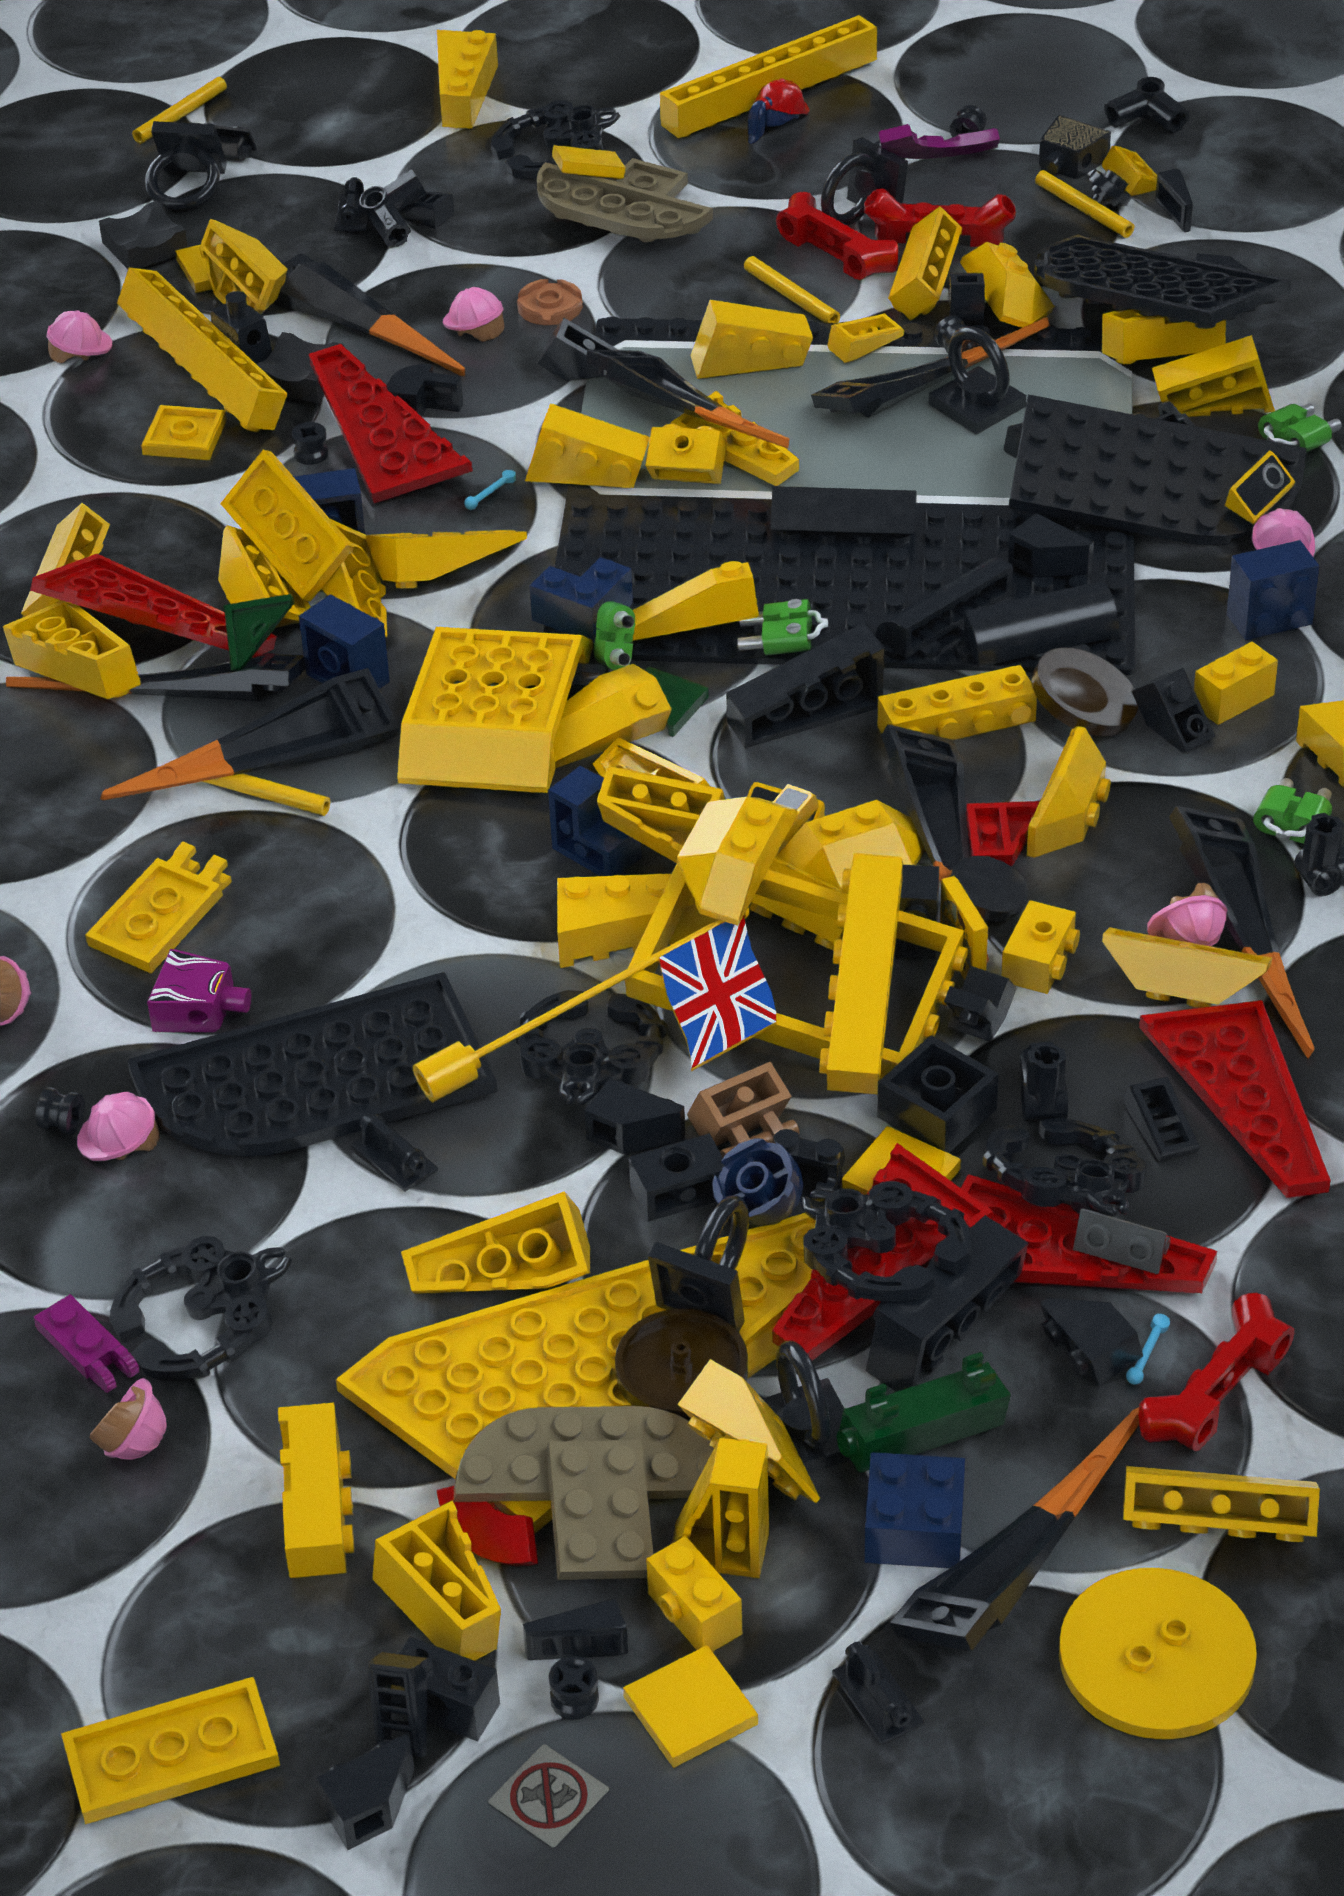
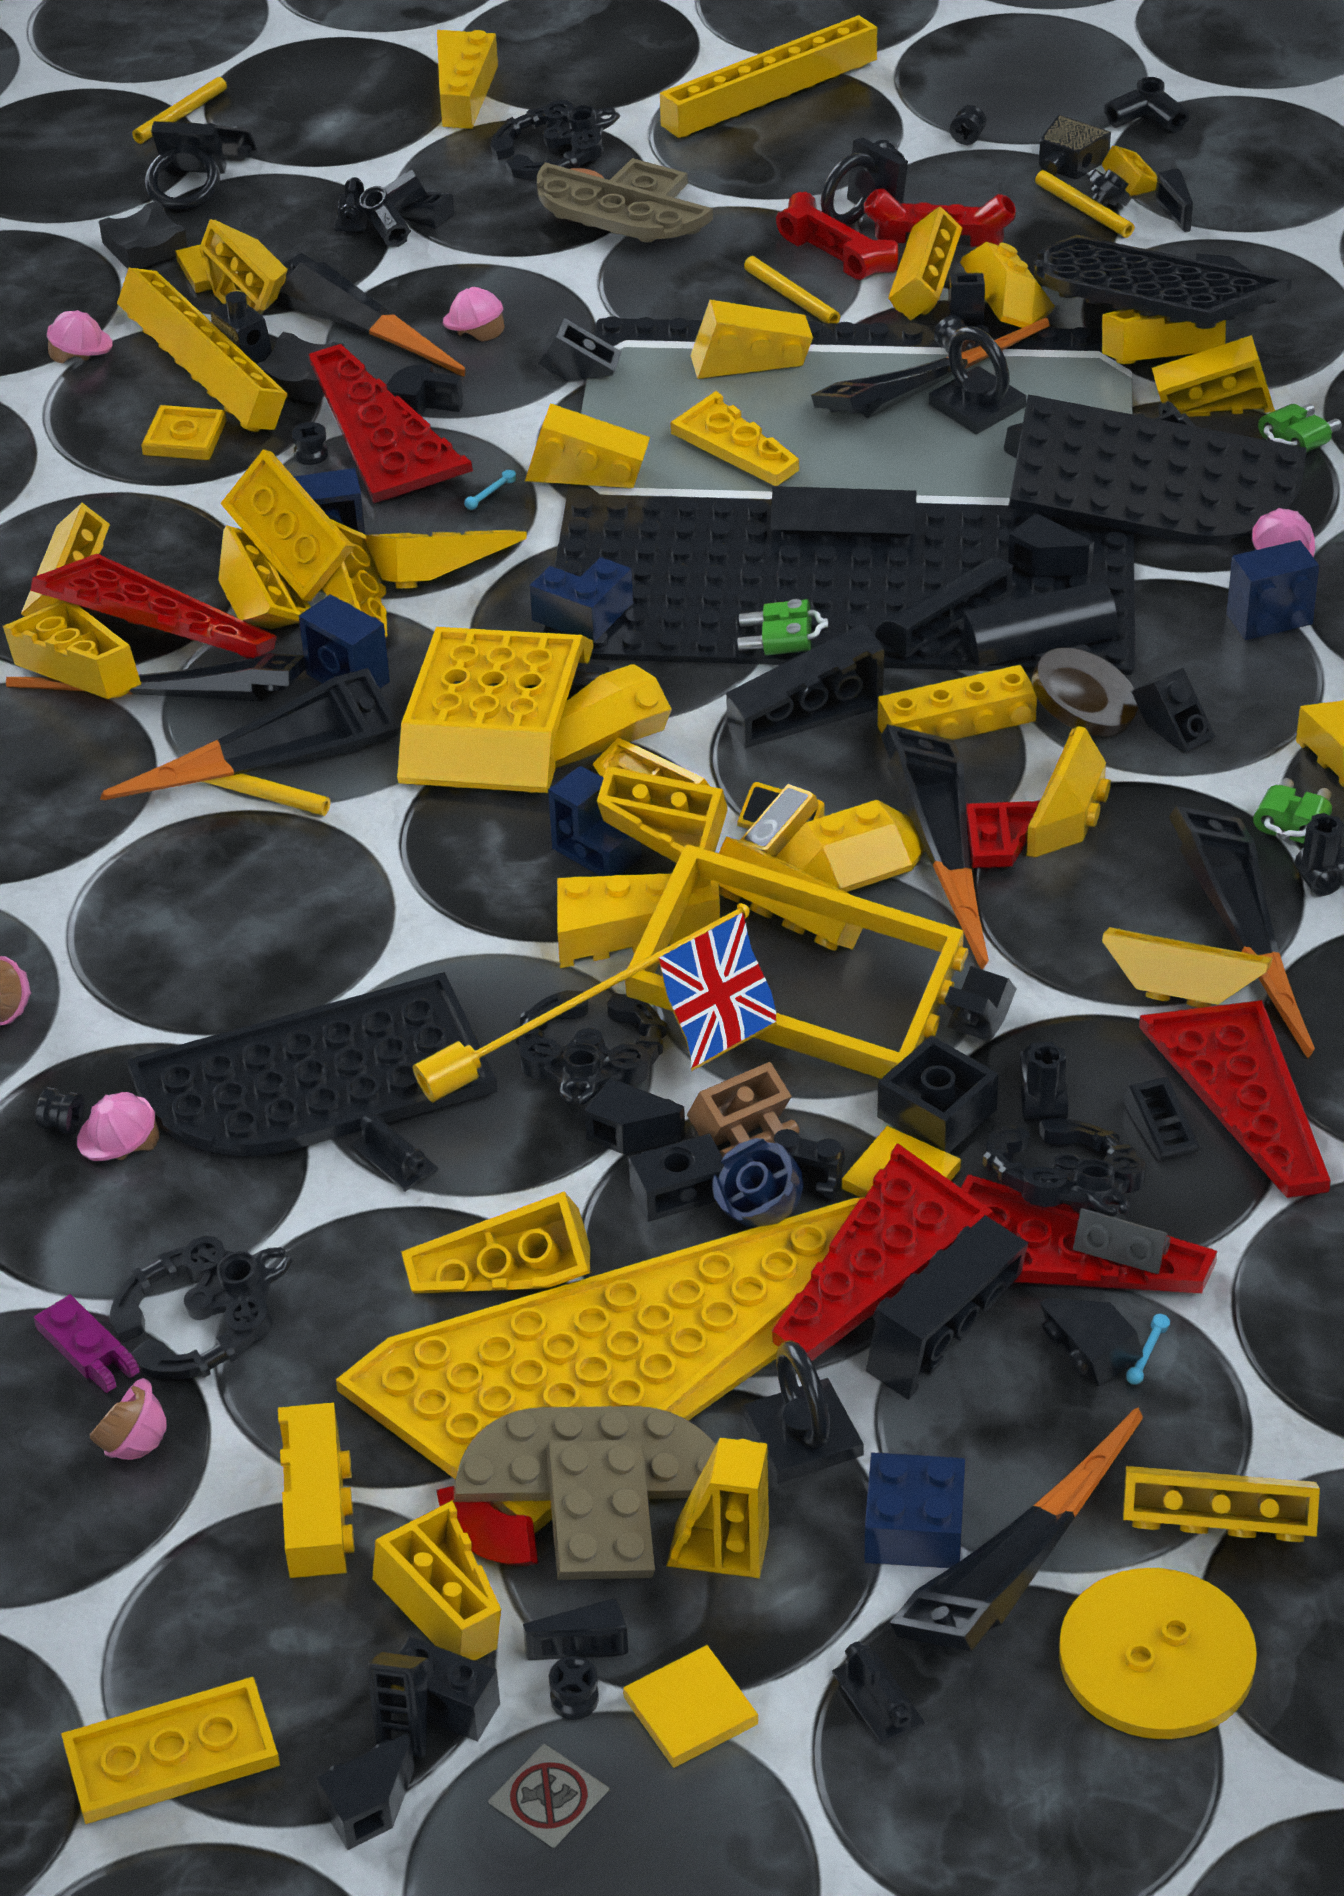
(159, 909): yellow tile -> none
(194, 994): magenta torso -> none
(250, 625): dark green tile -> none
(549, 302): nougat tile -> none
(588, 162): yellow tile -> none
(616, 632): bright green piece -> none
(657, 382): black plate -> none
(668, 1352): dark brown piece -> none
(683, 697): dark green tile -> none
(686, 454): yellow brick -> none
(694, 1595): yellow brick -> none
(695, 1280): black tile -> none
(705, 601): yellow wedge -> none
(729, 1408): yellow slope -> none
(732, 853): yellow wedge -> none
(774, 106): hair -> none
(861, 336): yellow slope -> none
(864, 974): yellow brick -> none
(870, 1222): black piece -> none
(906, 144): magenta tile -> none
(918, 898): black brick -> none
(924, 1414): dark green brick -> none
(959, 912): yellow tile -> none
(992, 886): black tile -> none
(1040, 946): yellow brick -> none
(1191, 918): bright pink piece -> none
(1194, 1414): red plate -> none
(1236, 682): yellow brick -> none
(1259, 488): slope -> none

